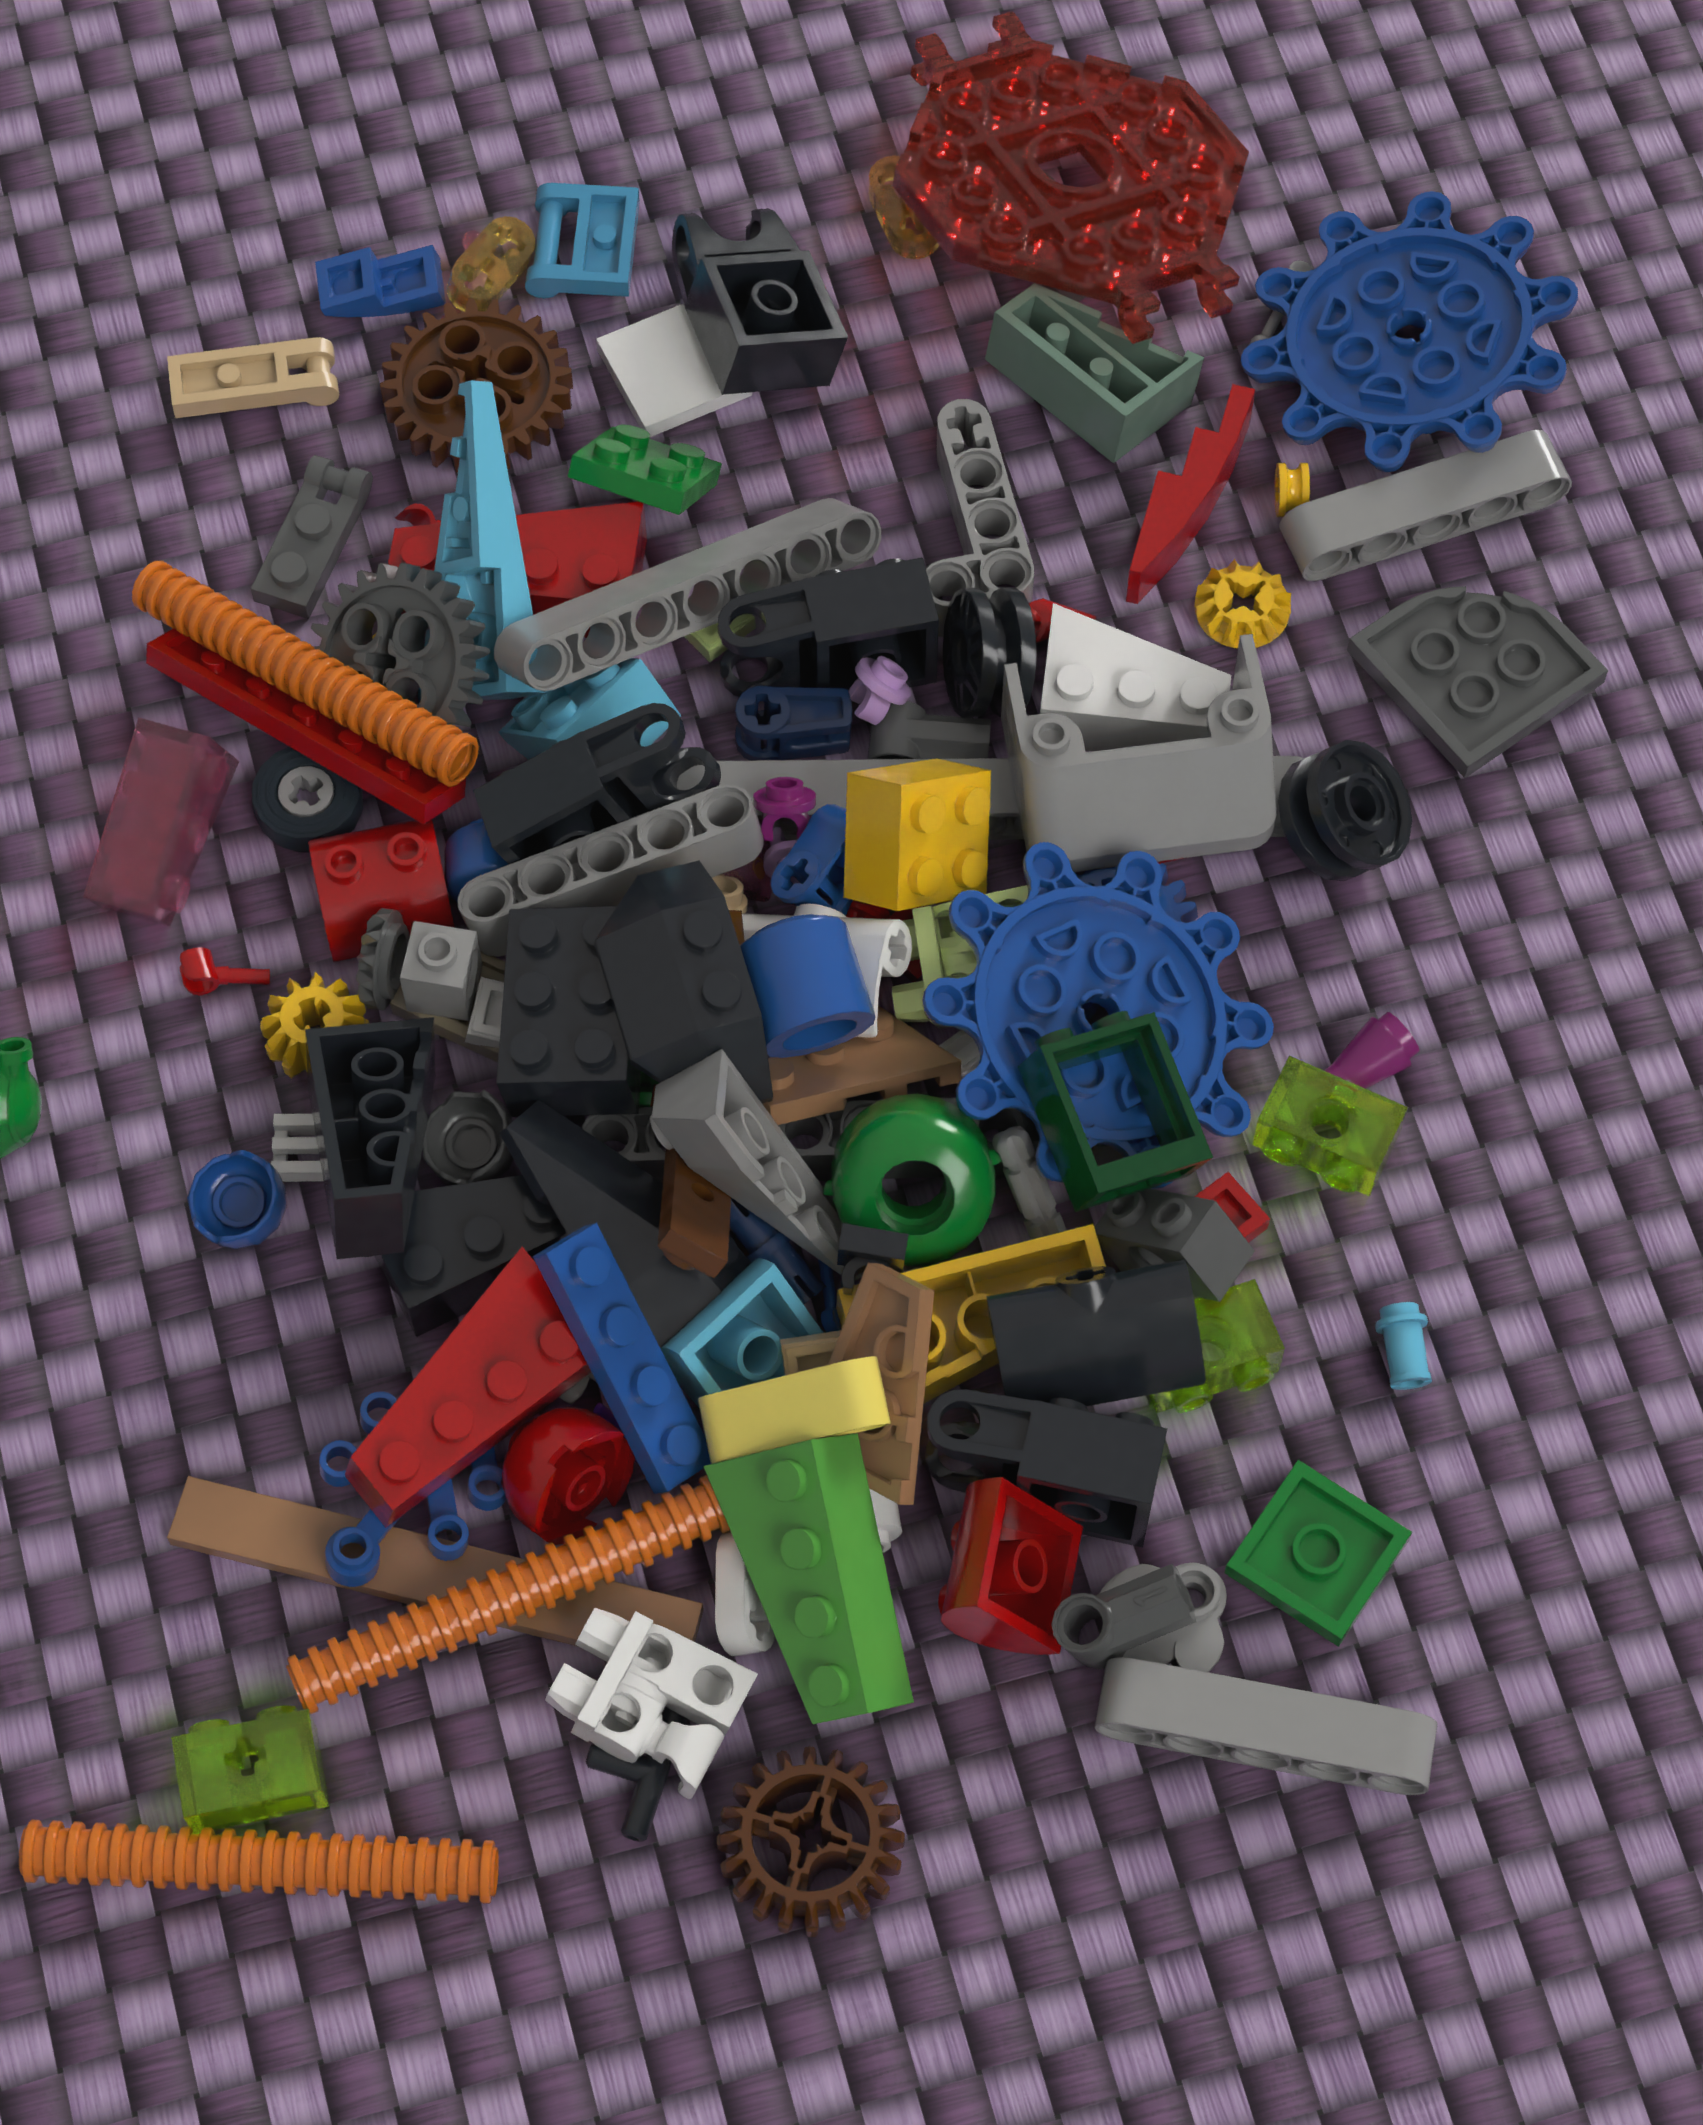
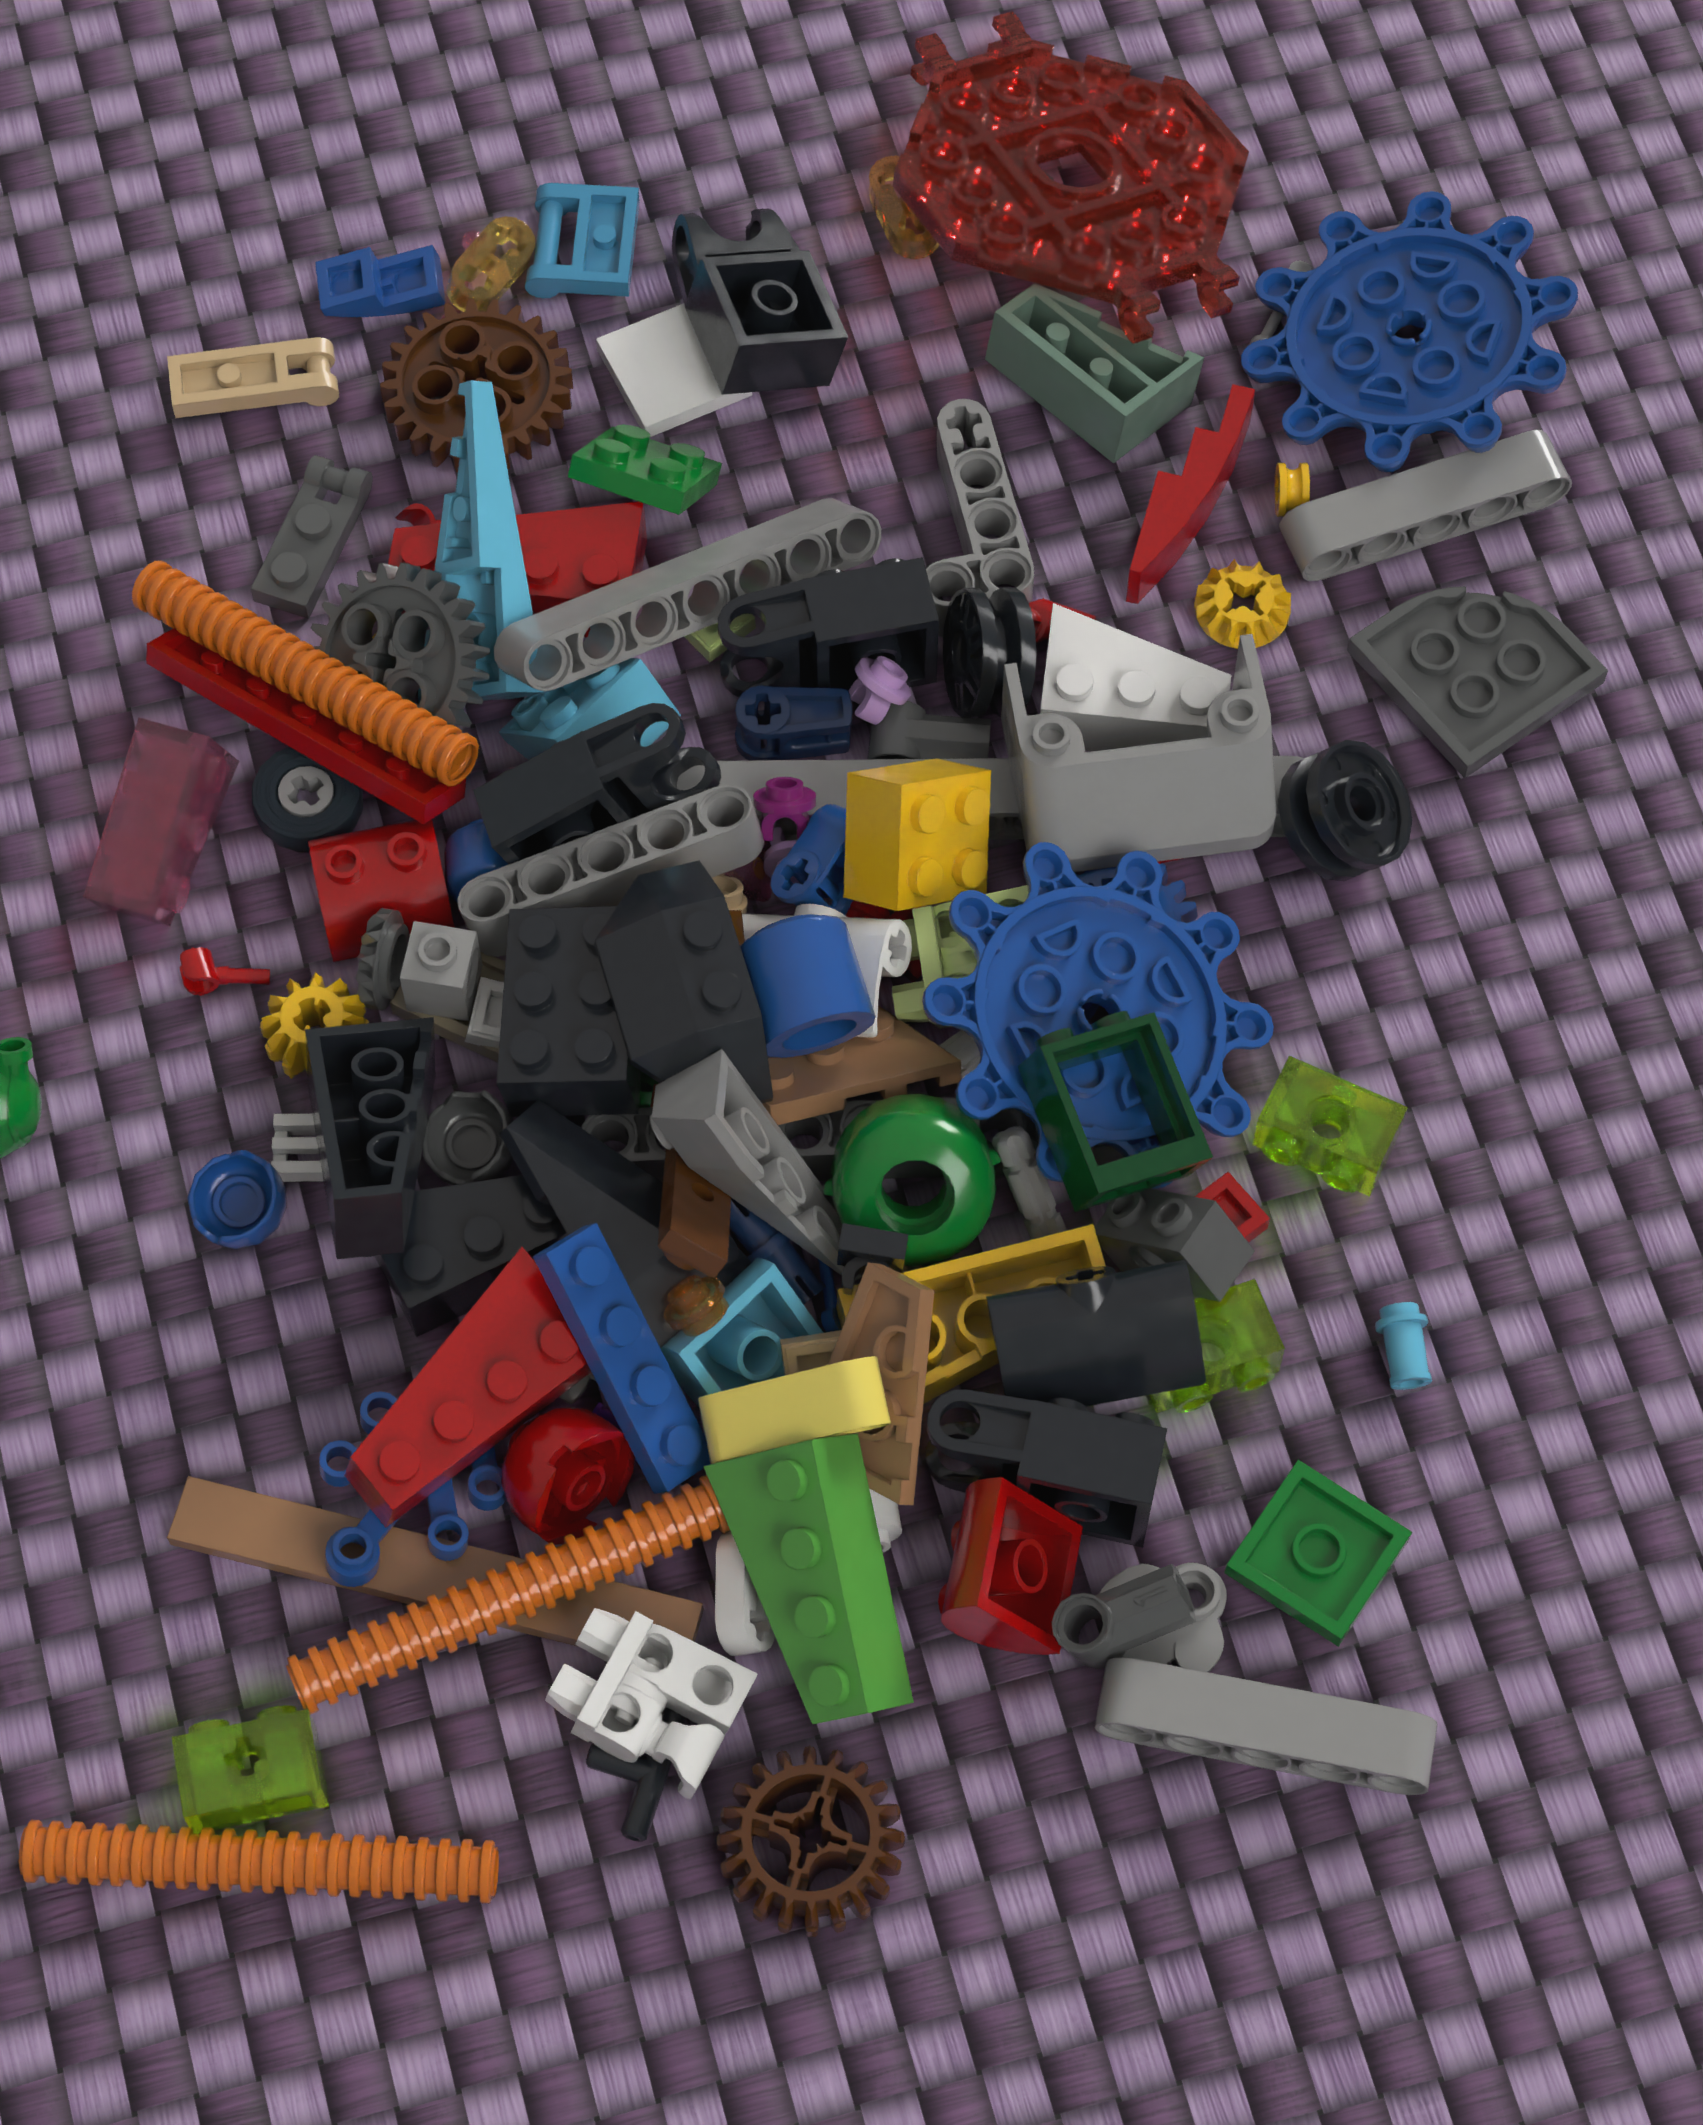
(696, 1305): none -> clear orange plate
(1376, 1052): magenta cone -> none

